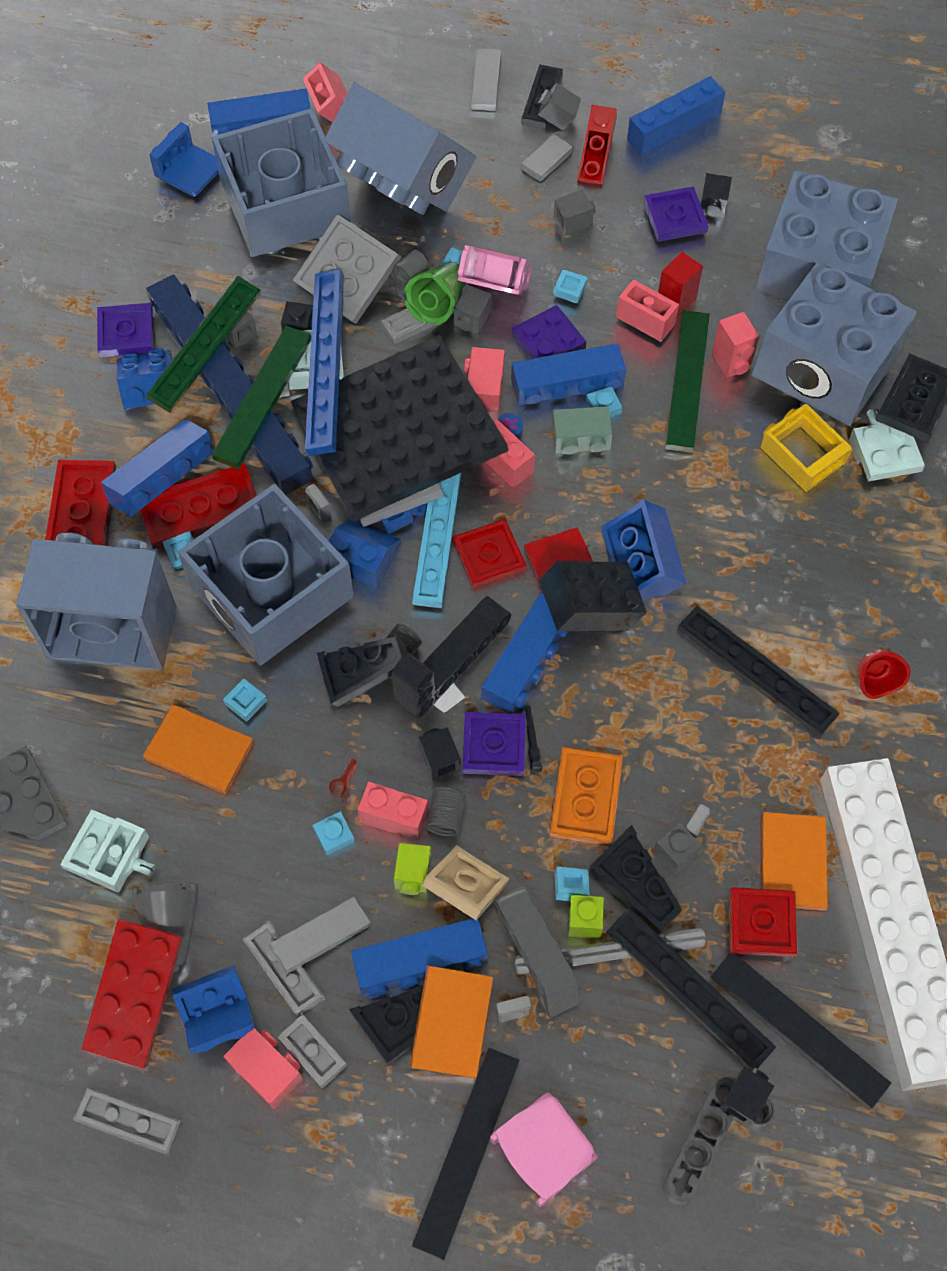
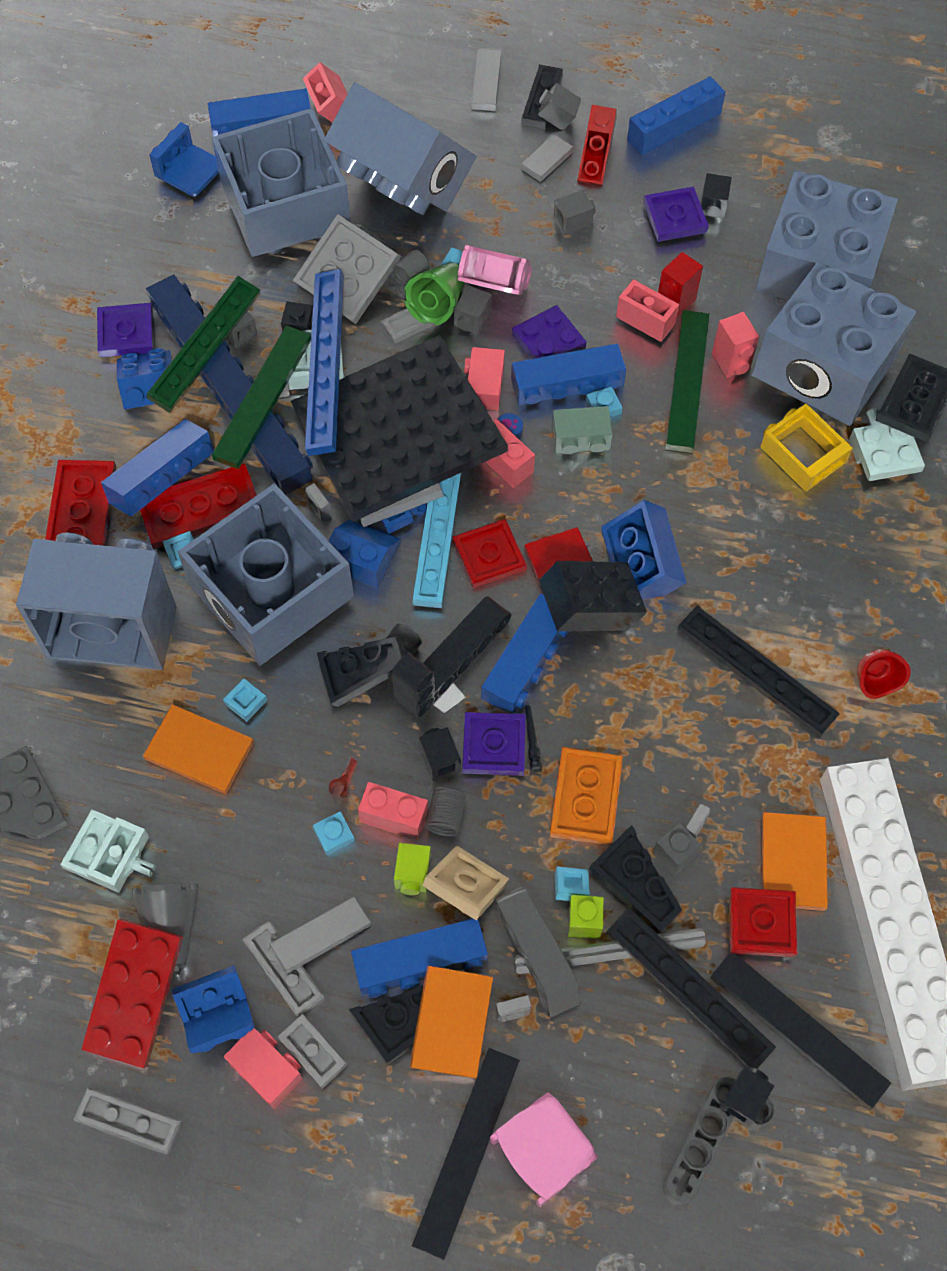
(570, 286): medium azure plate -> none

